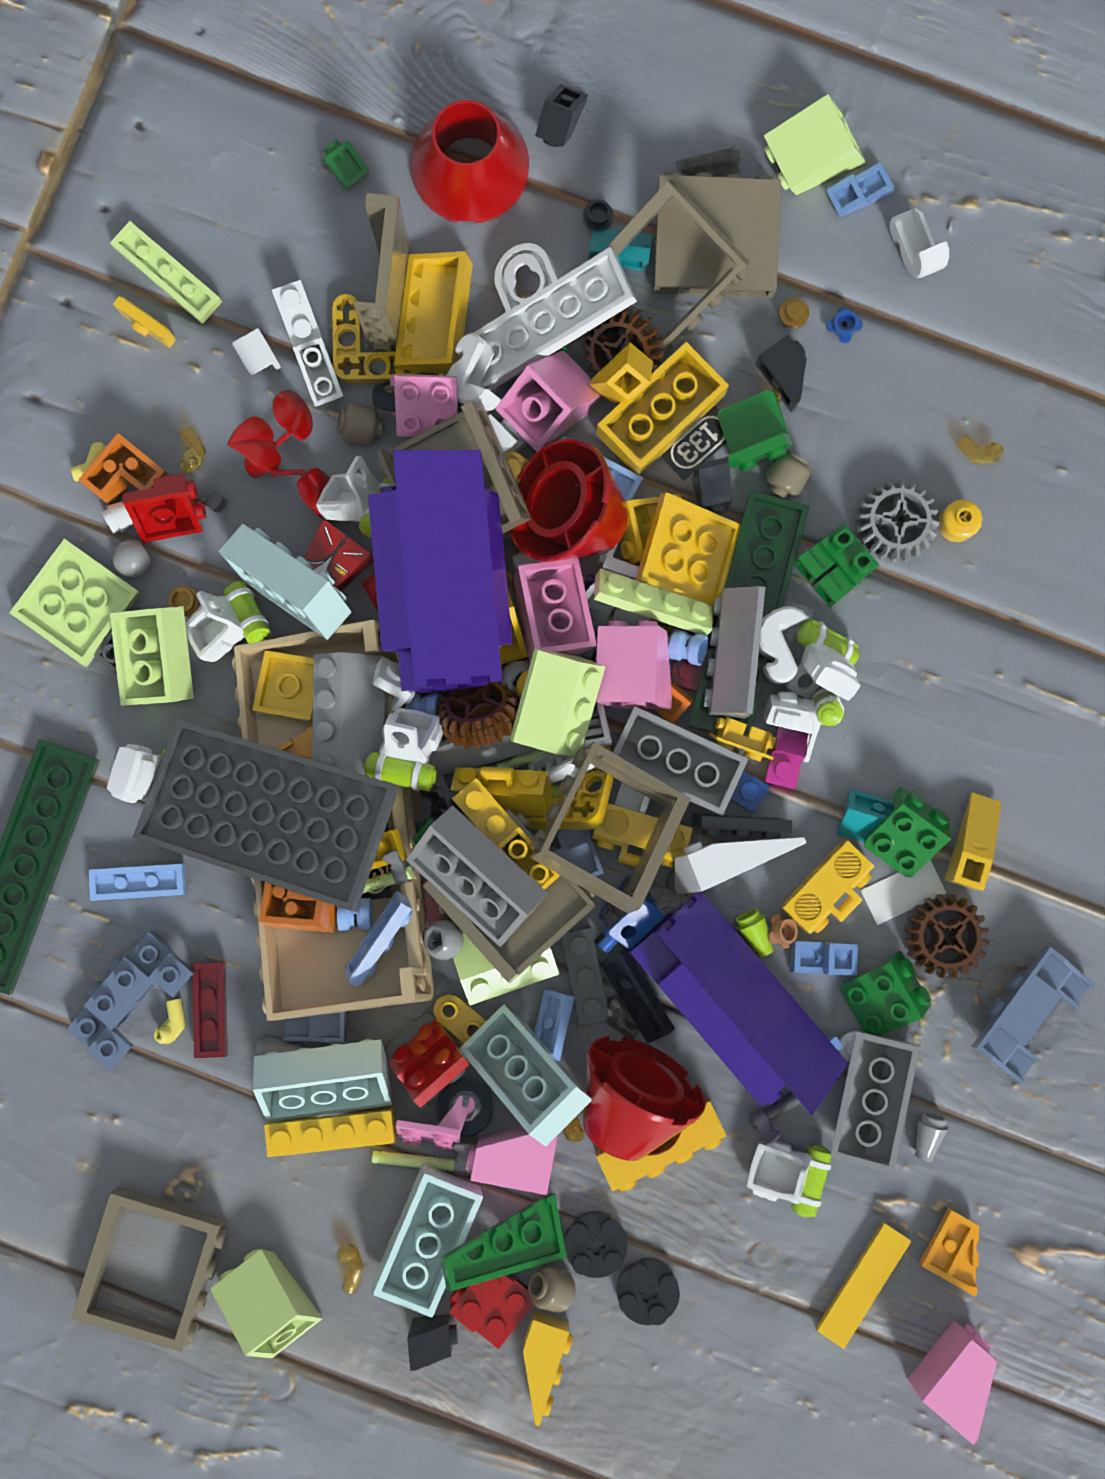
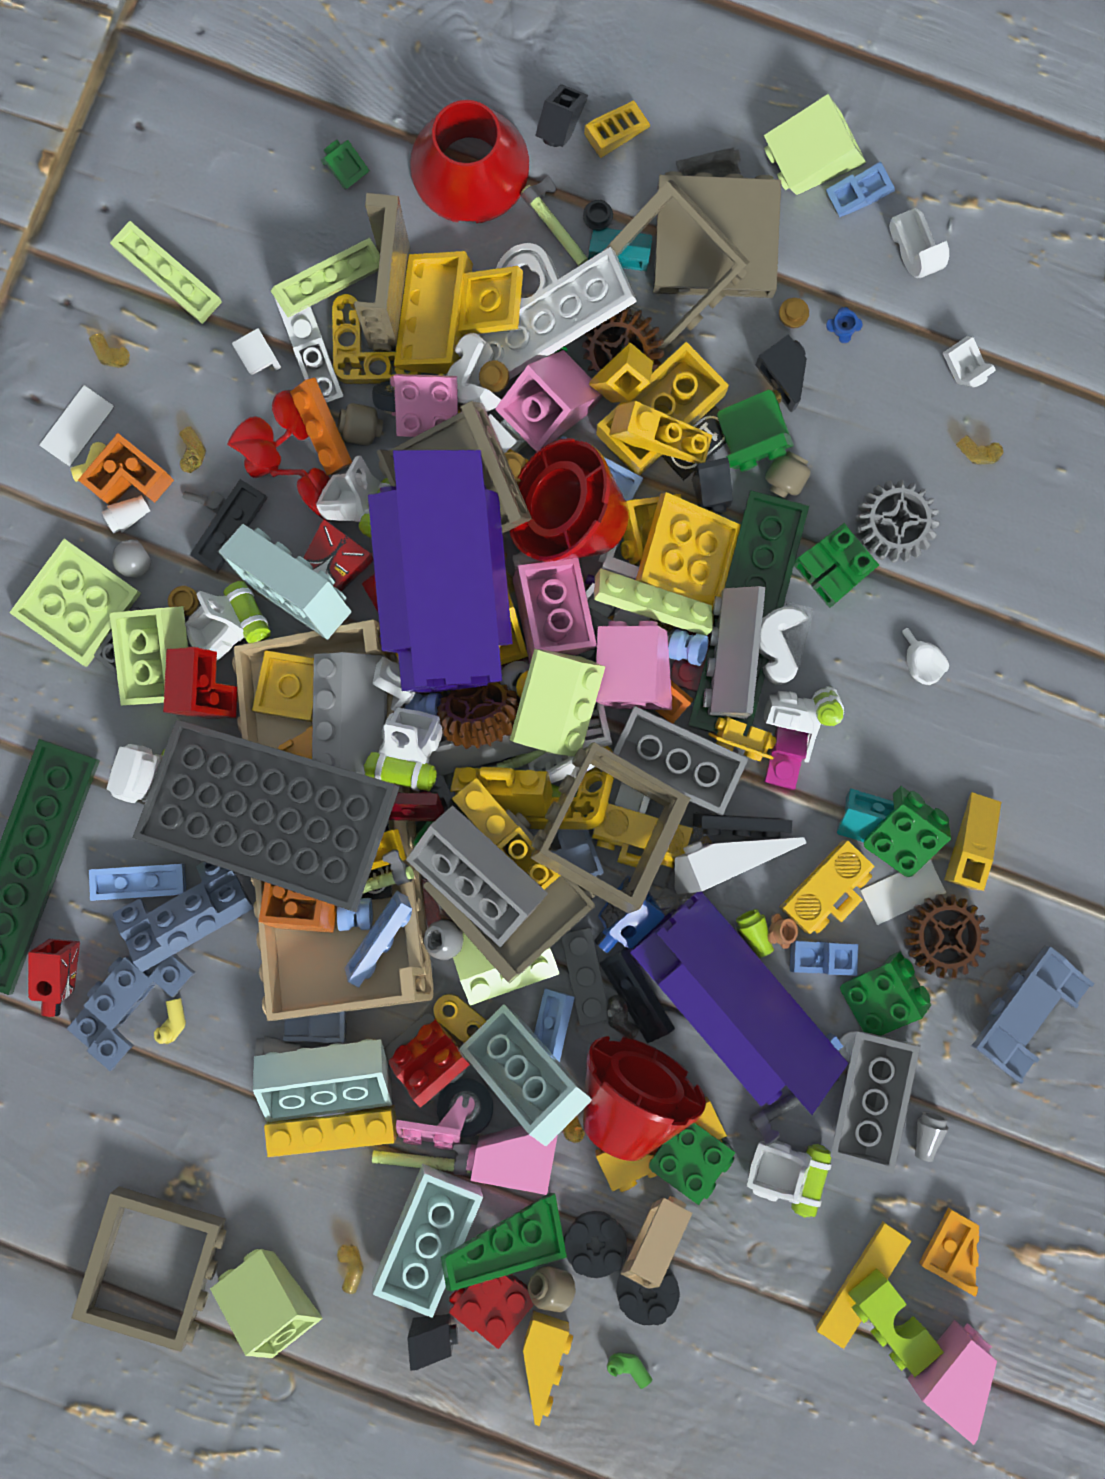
(52, 974): none -> red torso
(76, 425): none -> white sticker
(106, 355): none -> clear yellow arm
(144, 323): yellow plate -> none
(166, 509): red plate -> none
(183, 919): none -> sand blue bracket
(193, 686): none -> red brick
(209, 1009): dark red plate -> none
(238, 509): none -> black plate
(321, 426): none -> orange plate
(327, 277): none -> yellowish green plate
(416, 807): none -> dark red plate
(490, 300): none -> yellow plate
(494, 376): none -> pearl gold plate
(532, 197): none -> yellowish green piece
(605, 146): none -> yellow slope
(629, 1364): none -> bright green arm
(657, 1242): none -> tan window
(659, 433): none -> yellow slope
(692, 1162): none -> green bracket
(749, 792): blue plate -> none
(827, 660): white piece -> none
(910, 1342): none -> lime arch
(924, 660): none -> white piece
(960, 520): yellow head -> none
(967, 363): none -> white bracket

